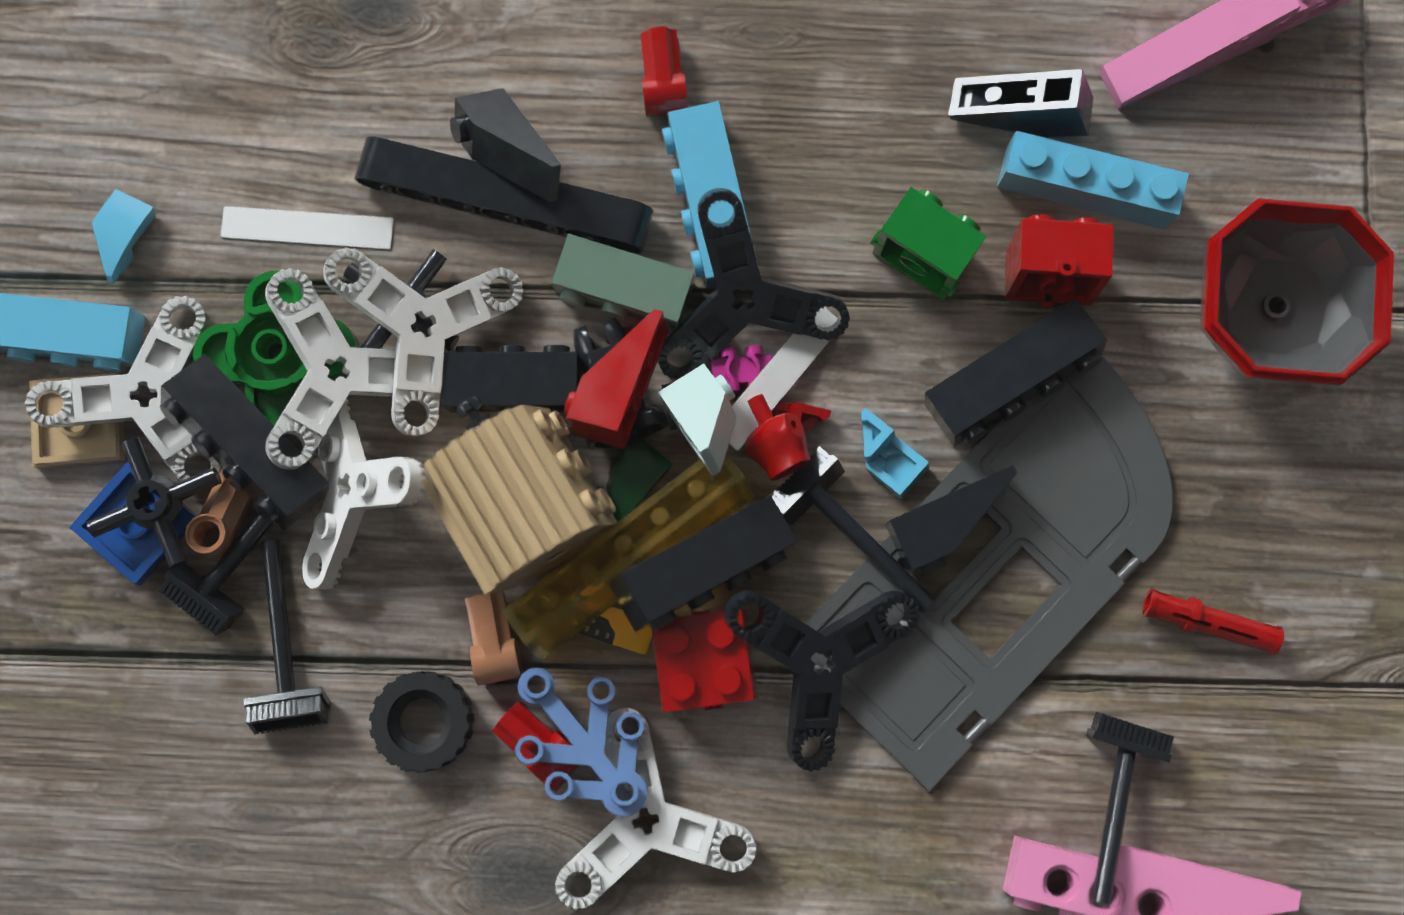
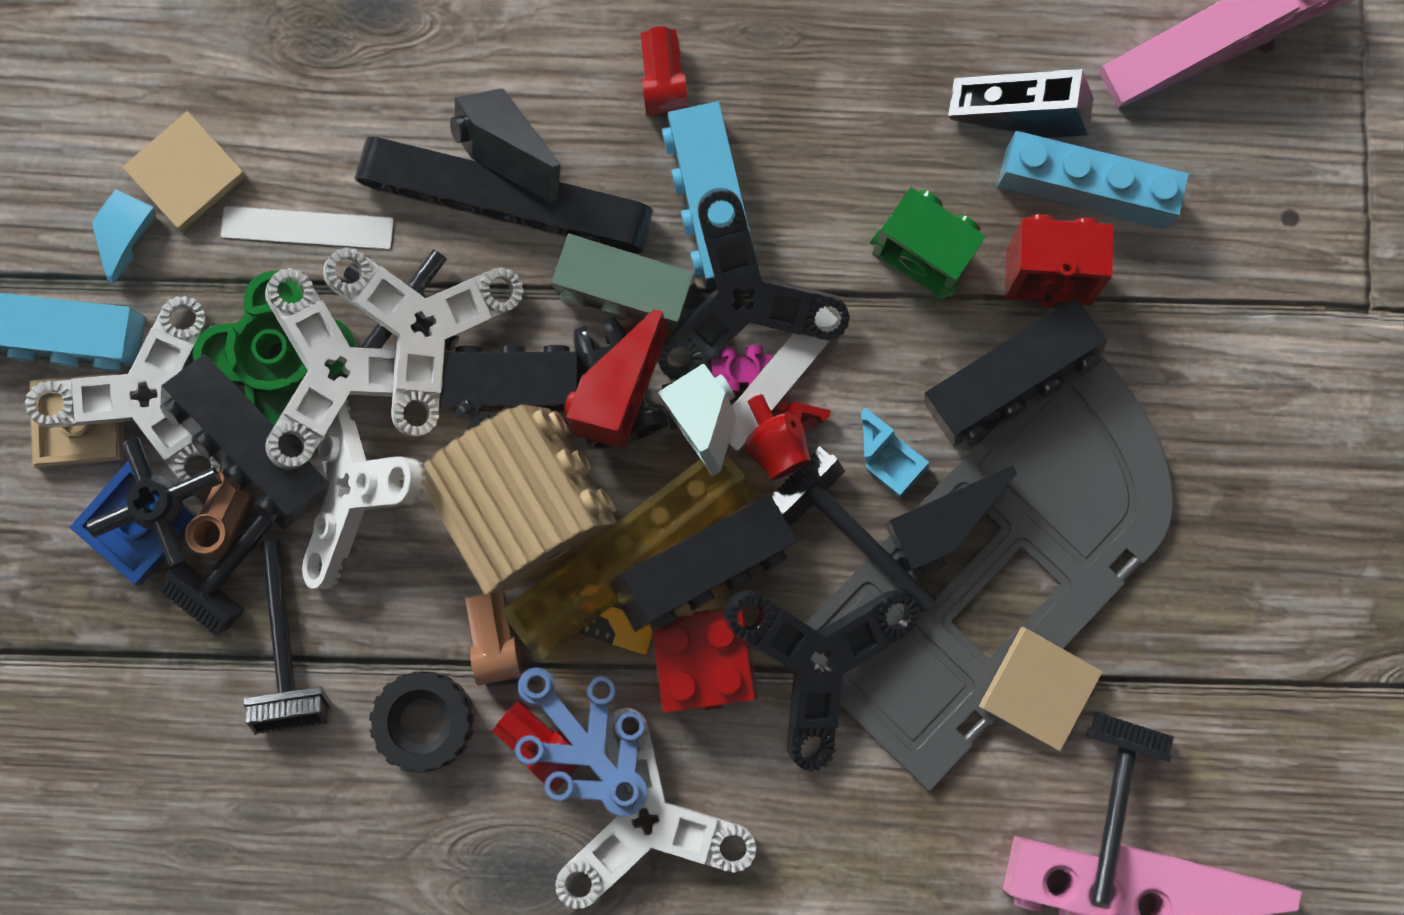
(184, 171): none -> tan tile
(635, 476): dark green slope -> none
(1040, 688): none -> tan tile
(1194, 616): red pin -> none
(1323, 273): dark grey rock -> none

